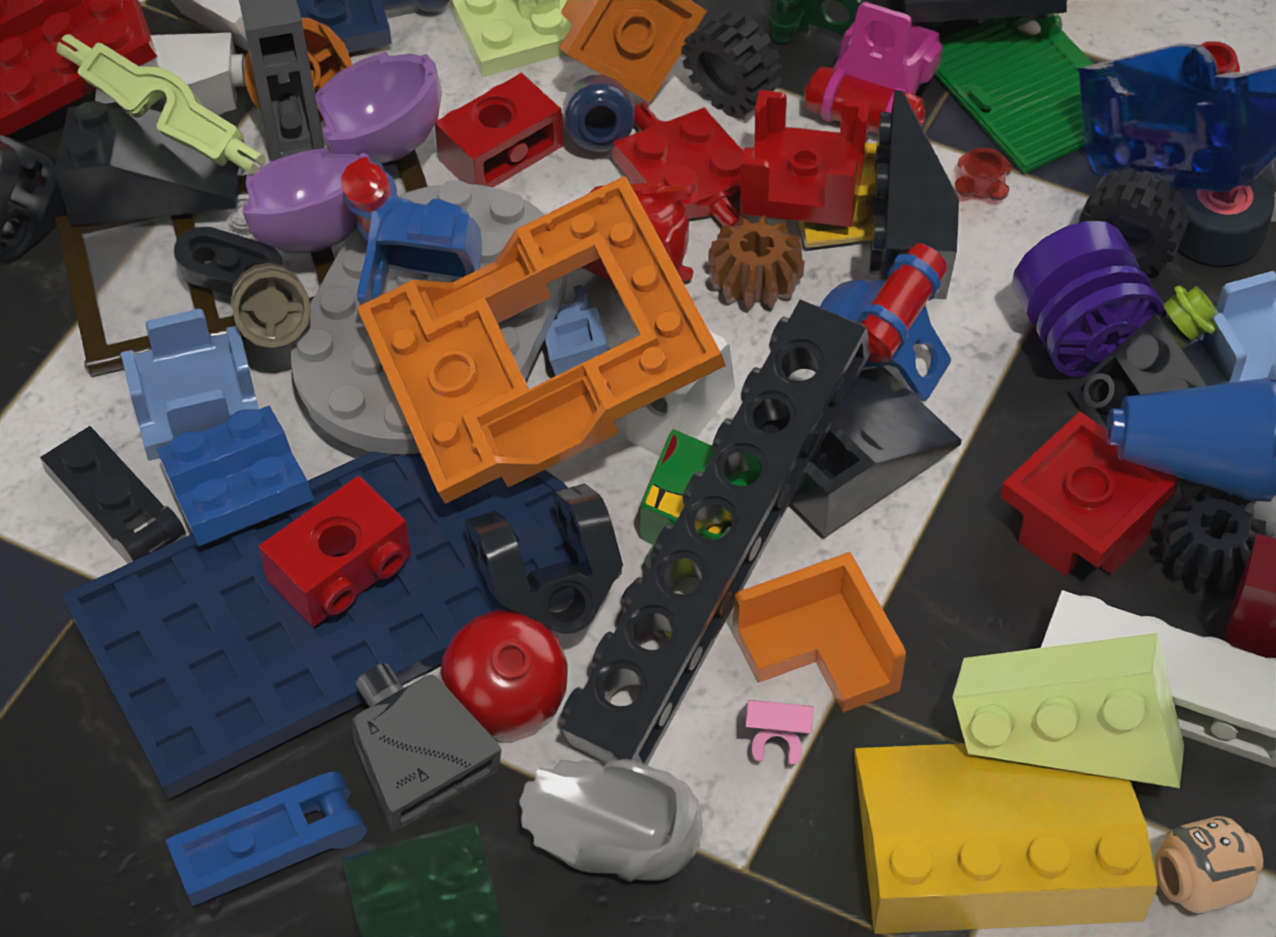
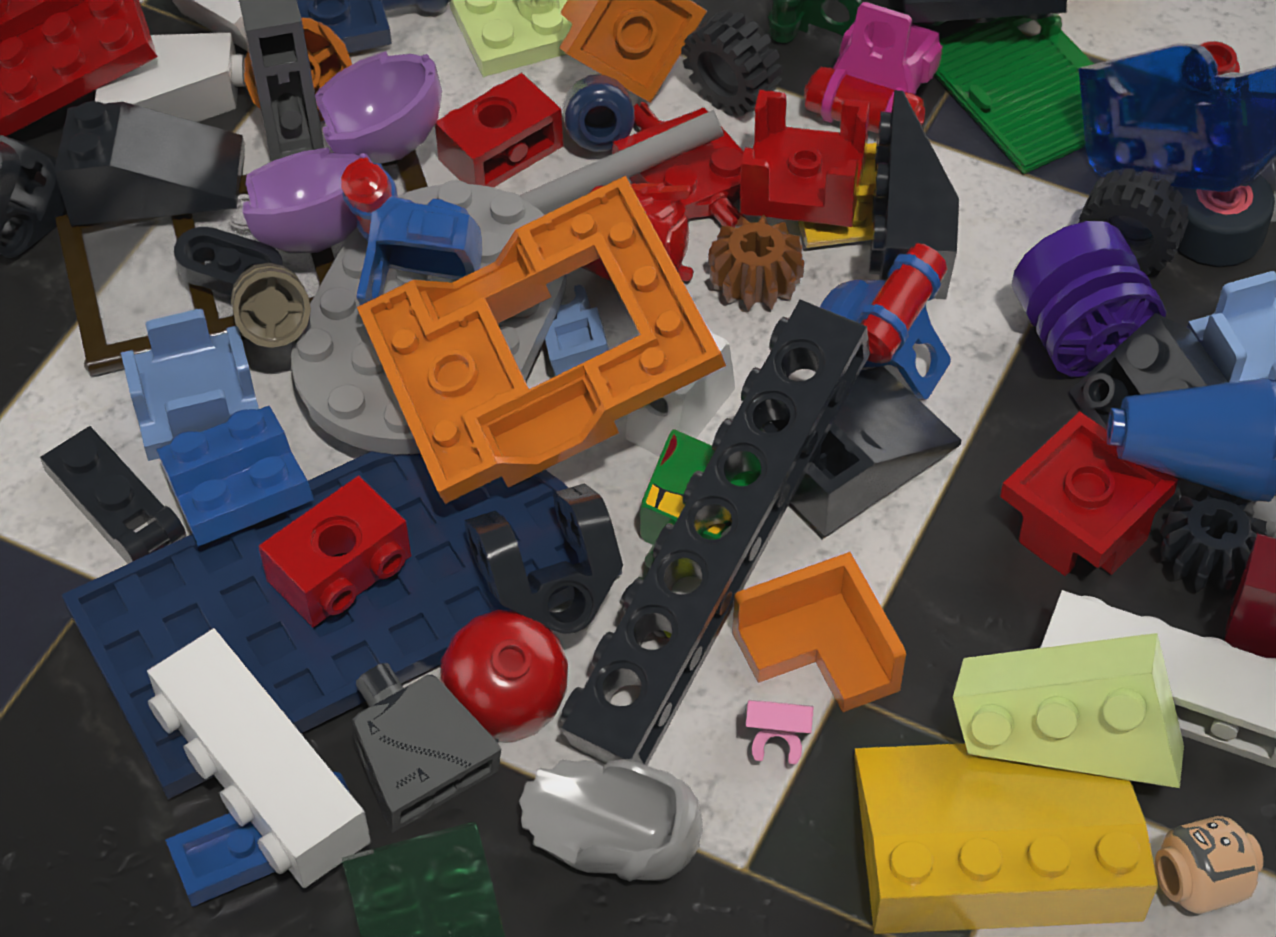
(183, 115): yellowish green piece -> none
(258, 759): none -> white brick
(626, 162): none -> light grey piece
(983, 174): clear red plate -> none
(1191, 311): lime plate -> none

